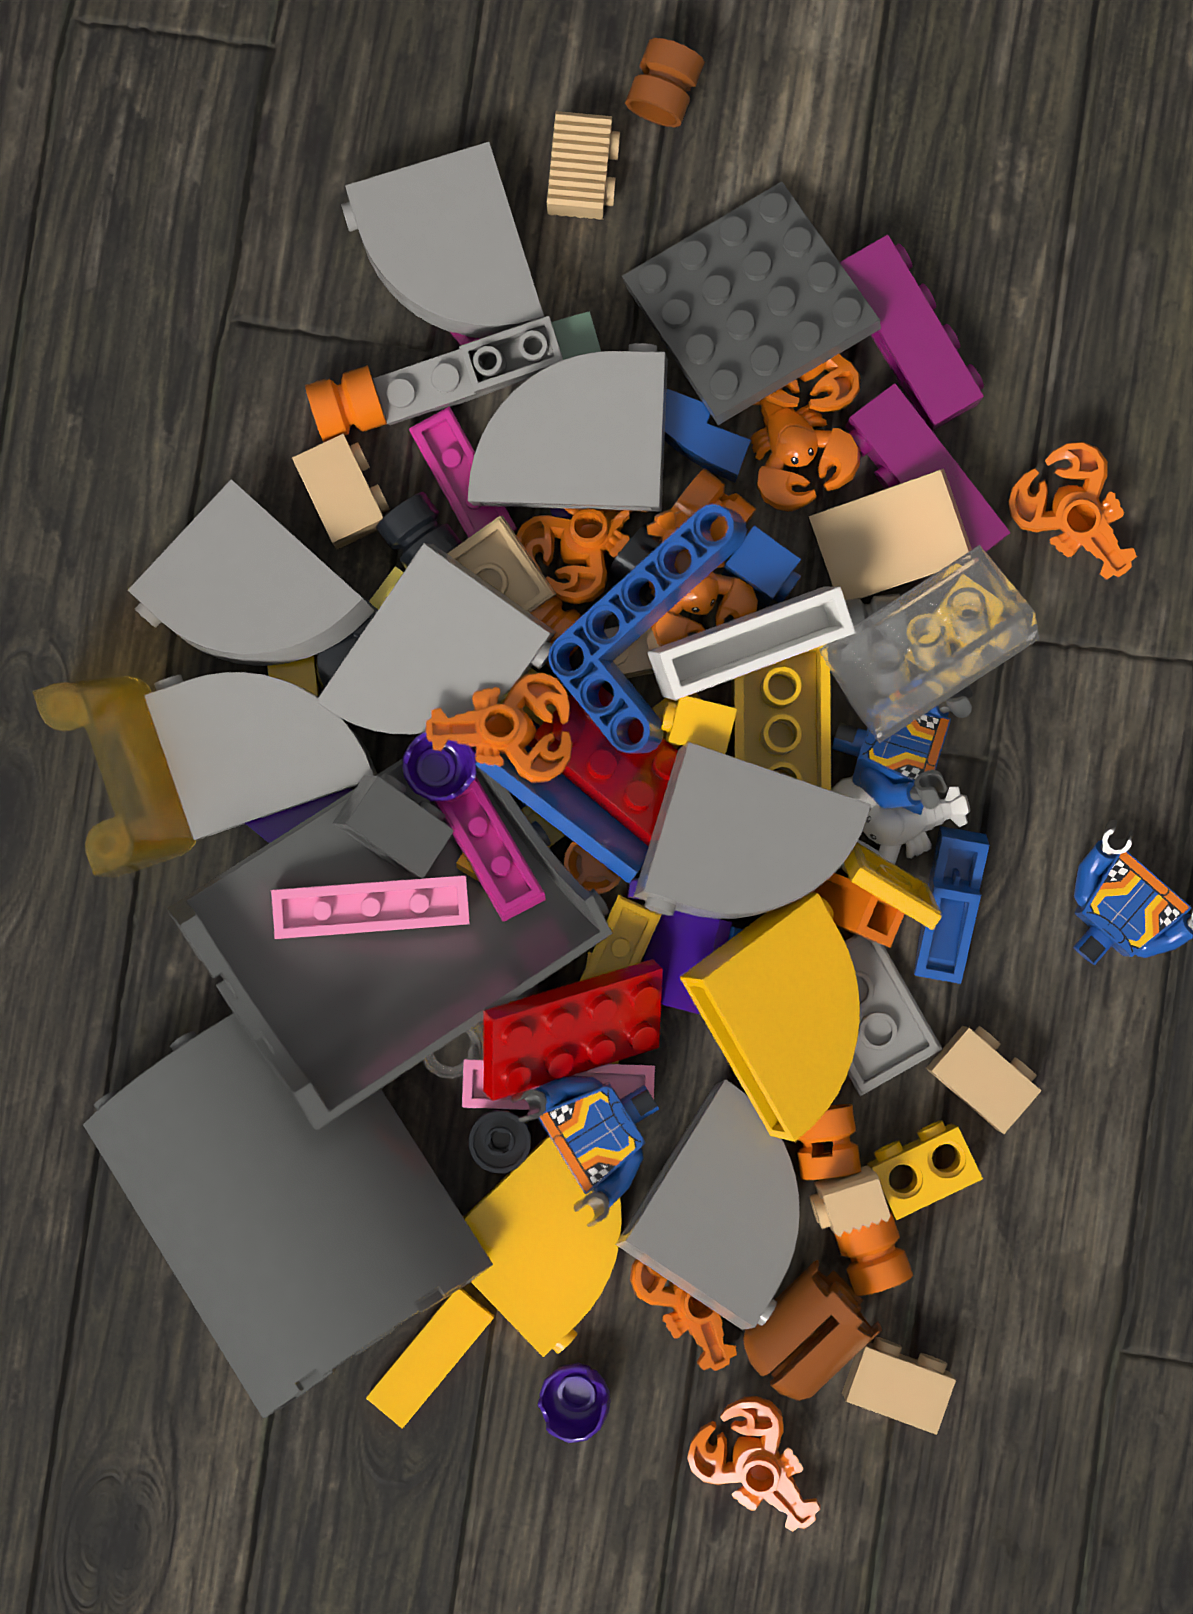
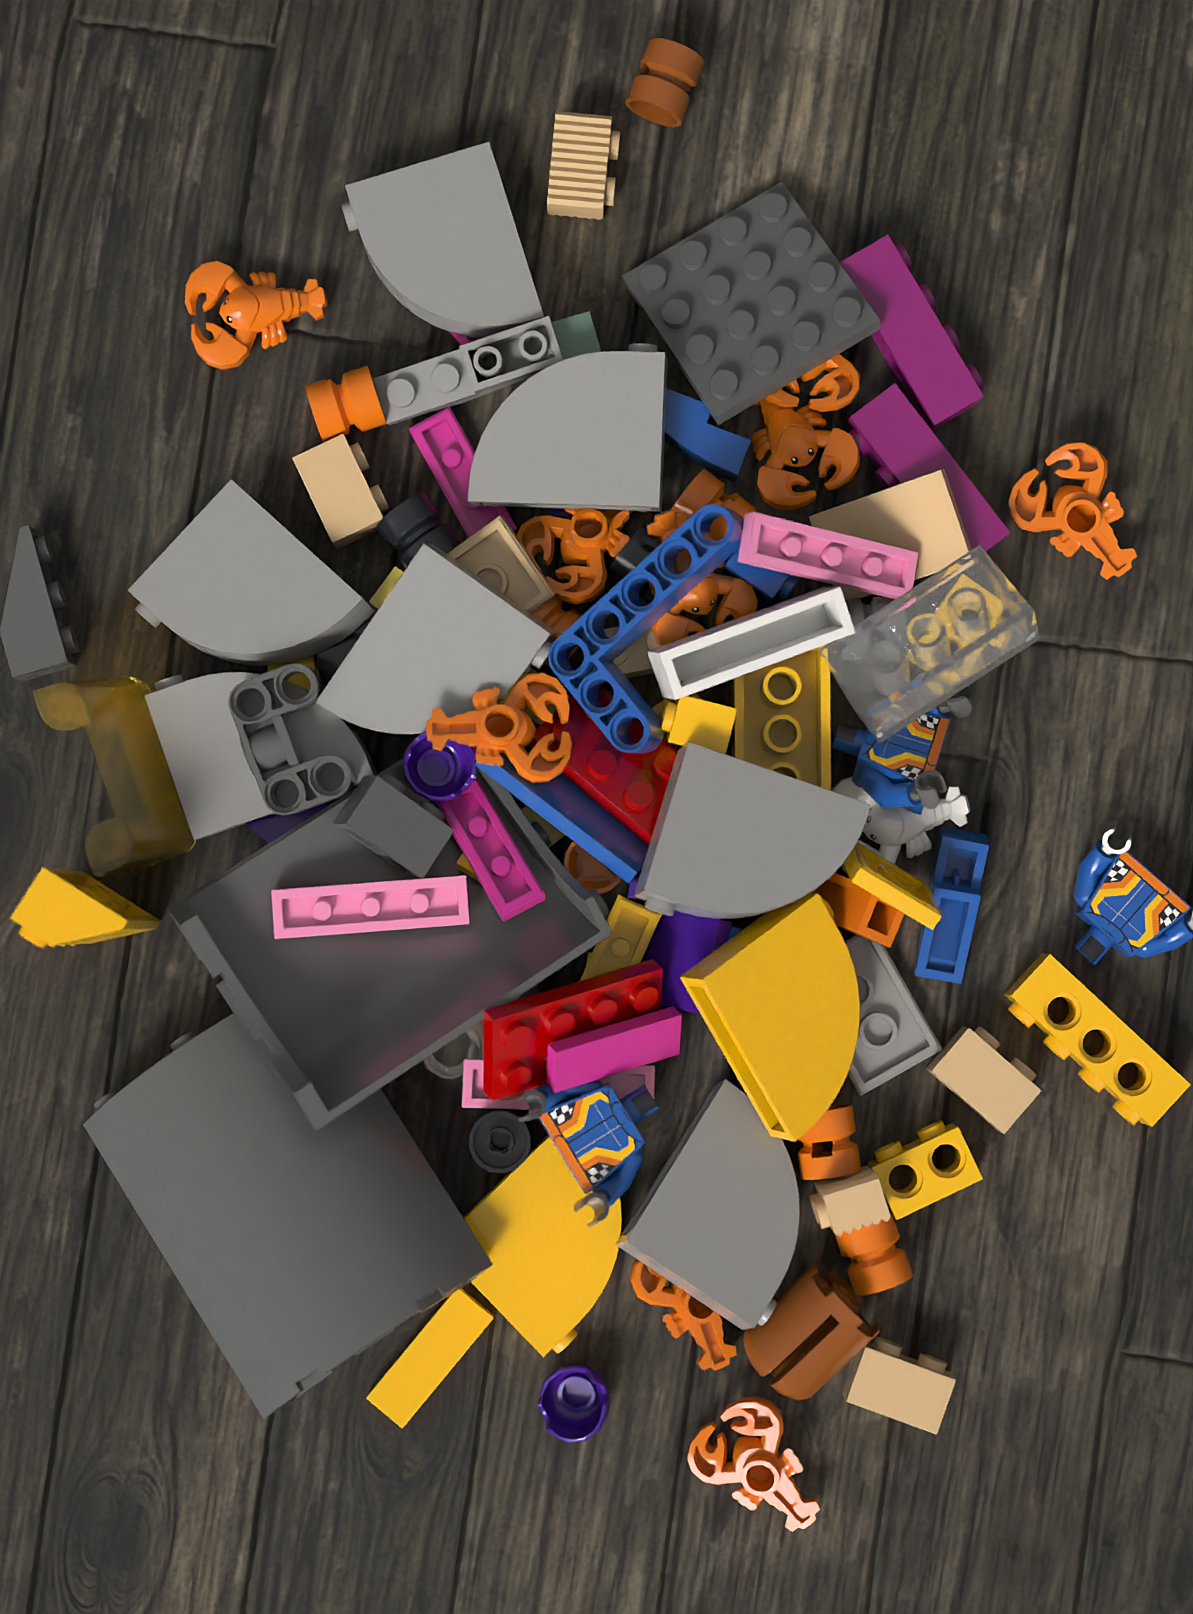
(32, 614): none -> dark grey slope
(76, 909): none -> yellow slope
(247, 310): none -> orange animal
(269, 747): none -> dark grey beam
(613, 1049): none -> dark pink tile
(826, 556): none -> bright pink plate
(1157, 1081): none -> yellow brick

